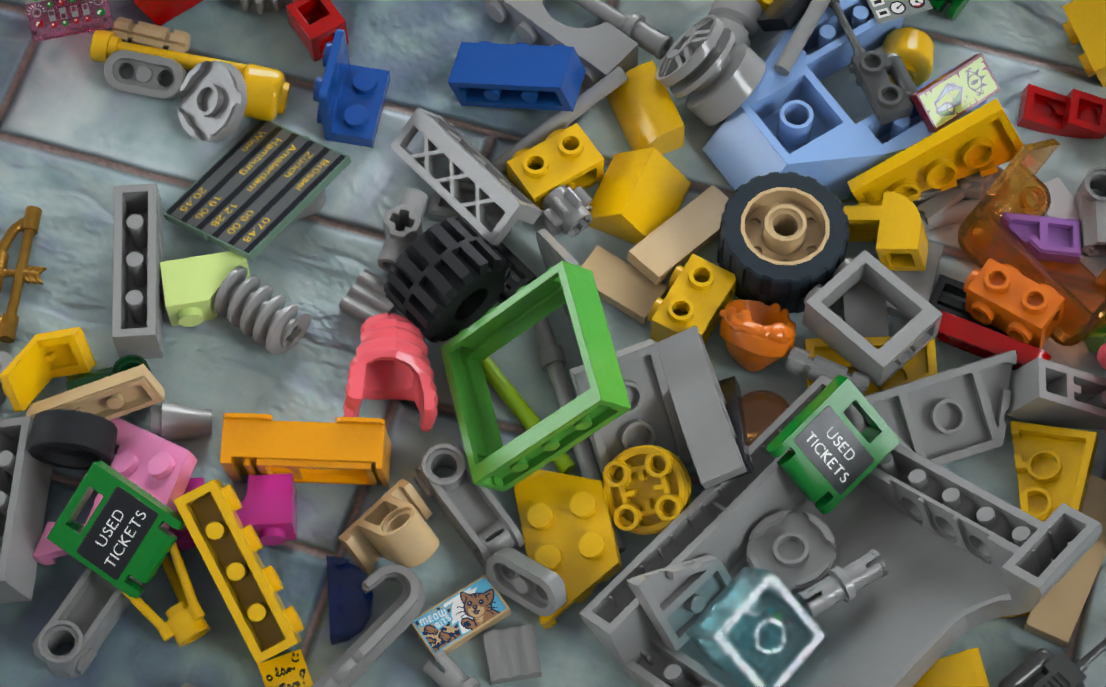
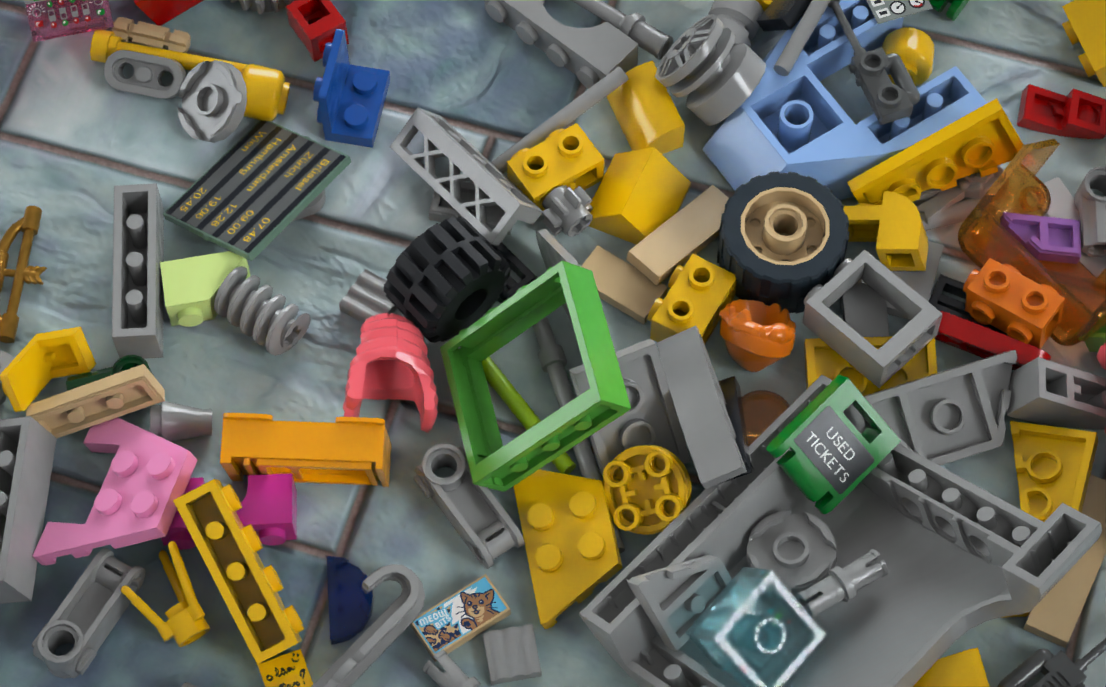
(72, 439): black tyre -> none
(122, 533): green container -> none
(392, 530): tan pin -> none
(405, 217): light grey axle -> none
(517, 76): blue brick -> none
(526, 581): light grey plate -> none
(800, 361): light grey axle -> none
(955, 93): tile -> none

